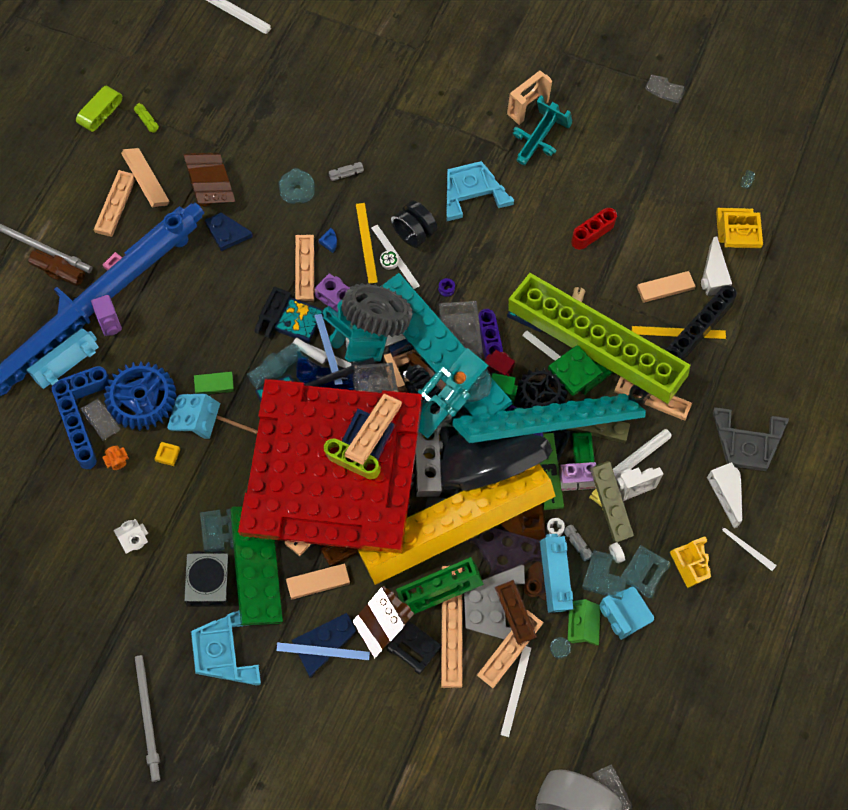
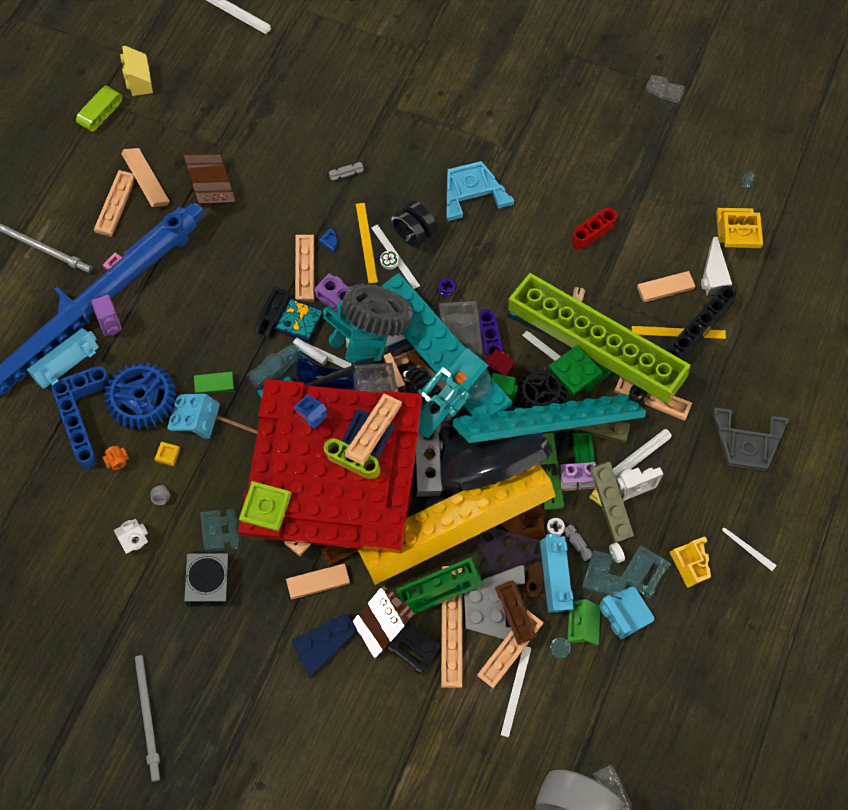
(56, 267): reddish brown piece -> none
(100, 419): clear slope -> none
(136, 71): none -> light yellow slope
(146, 118): lime axle -> none
(160, 495): none -> light grey plate
(216, 653): medium azure wing -> none
(226, 231): dark blue wing -> none
(256, 577): green plate -> none
(265, 506): none -> lime tile
(296, 177): clear light blue plate -> none
(305, 649): light blue sticker -> none
(311, 410): none -> blue slope
(327, 346): light blue sticker -> none
(518, 103): light nougat panel -> none
(551, 115): teal piece -> none
(727, 486): white slope -> none

